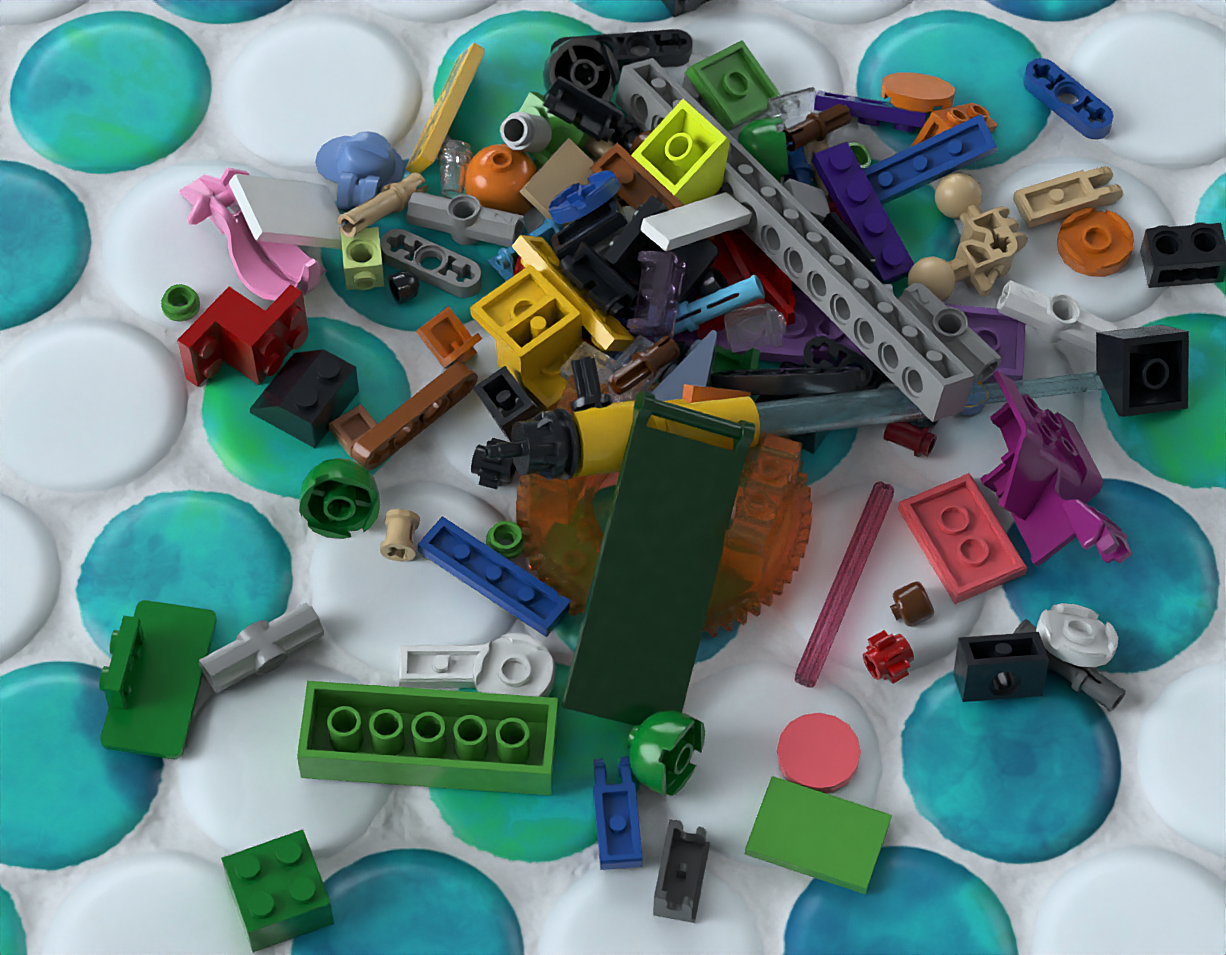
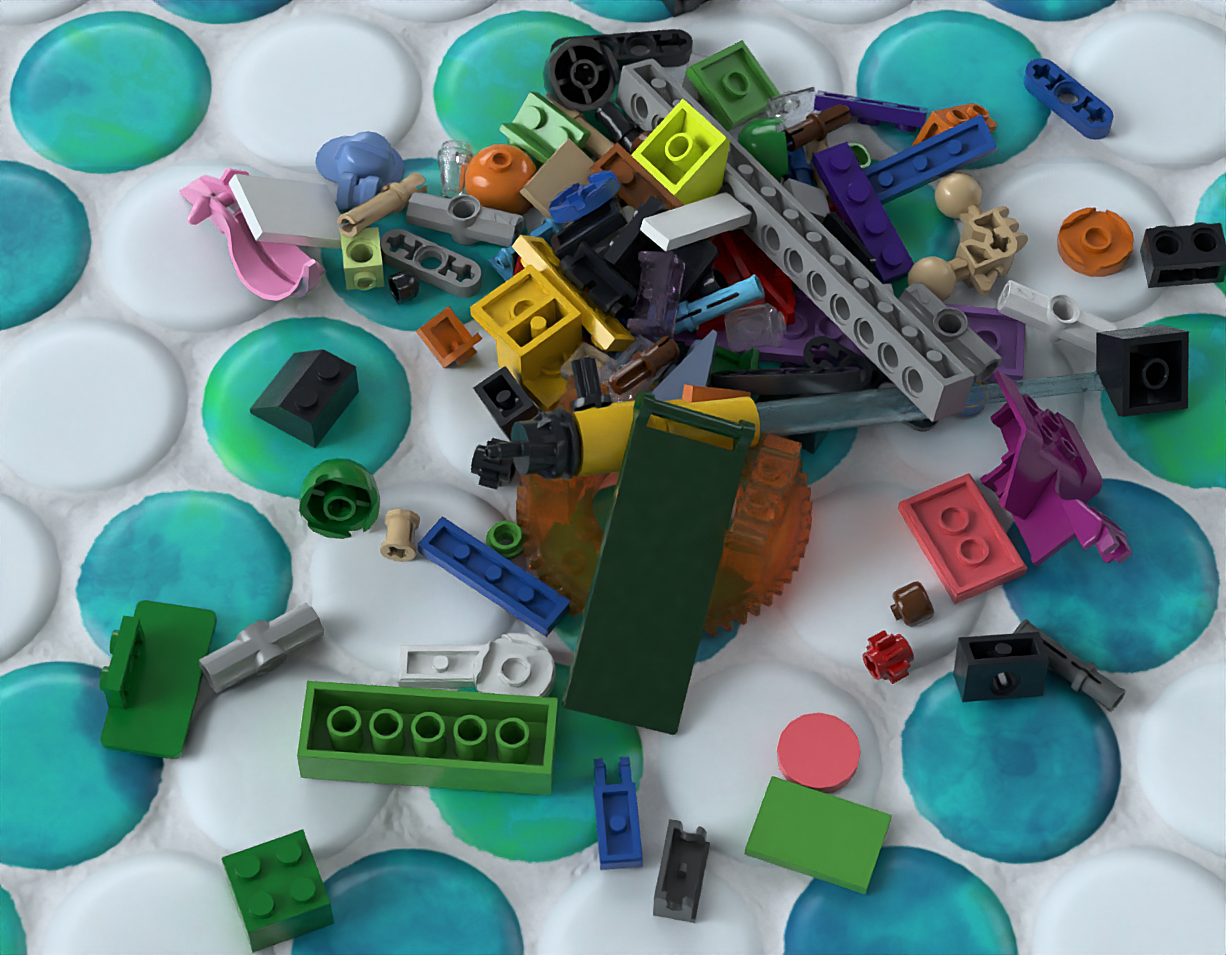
(180, 294): bright green plate -> none
(244, 336): red bracket -> none
(351, 427): nougat tile -> none
(414, 416): dark orange beam -> none
(445, 109): yellow tile -> none
(526, 132): light grey brick -> none
(569, 101): black hinge -> none
(663, 750): green cylinder -> none
(844, 585): clear pink axle -> none
(911, 437): dark red pin -> none
(917, 92): orange tile -> none
(1065, 195): tan hinge -> none
(1077, 635): white tile -> none

